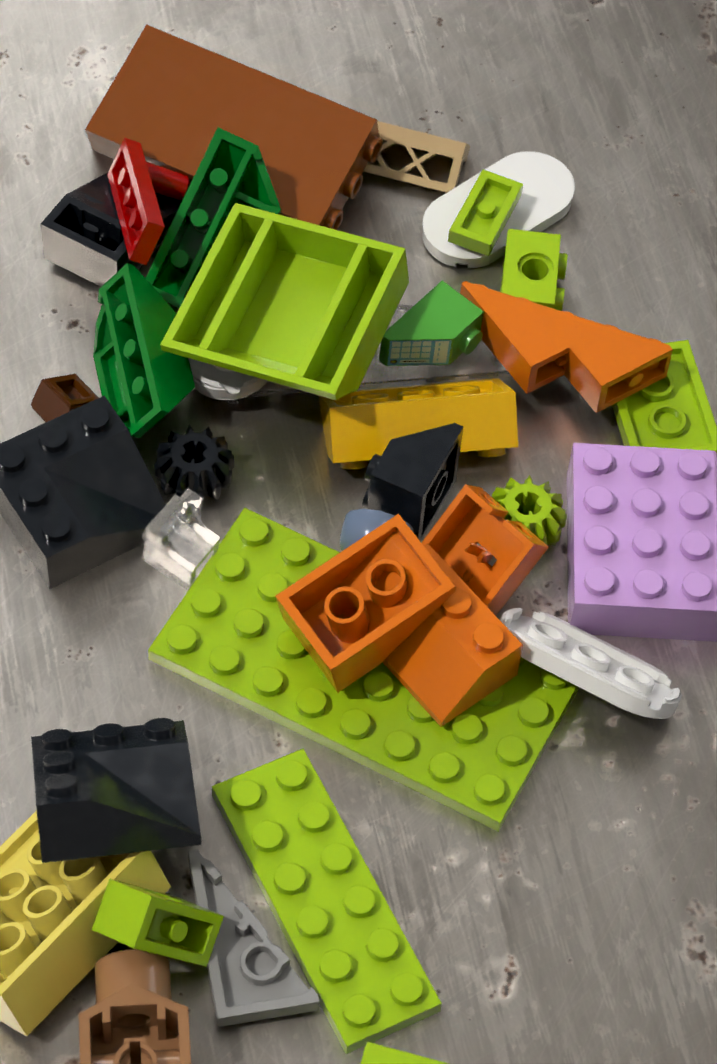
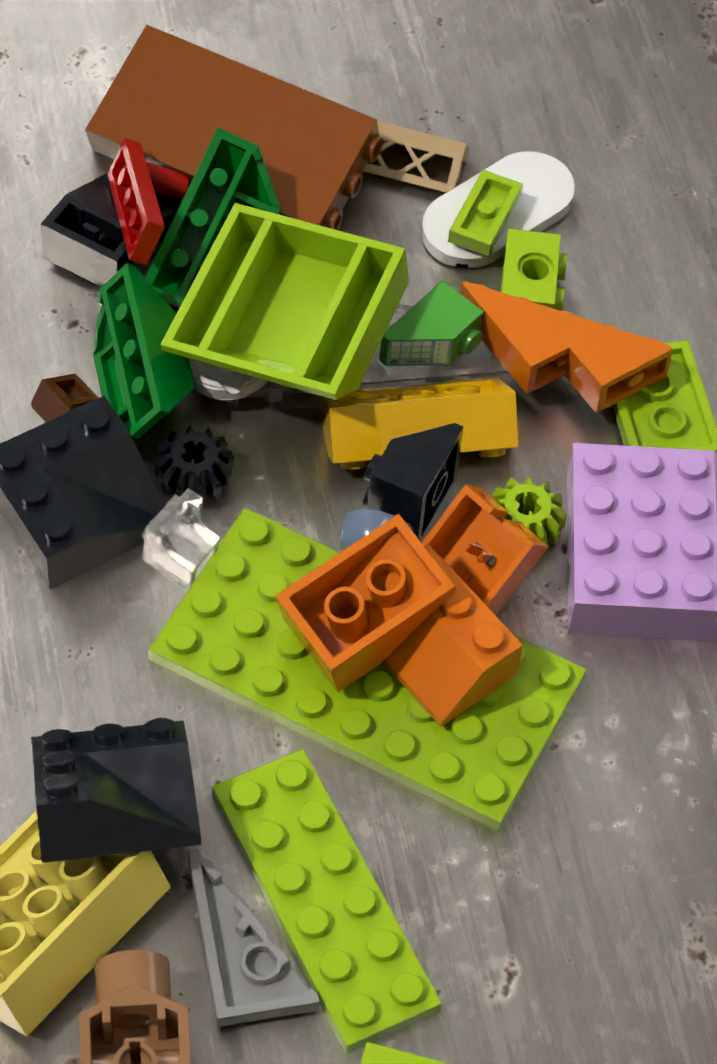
(157, 923): lime brick -> none
(593, 664): white tile -> none

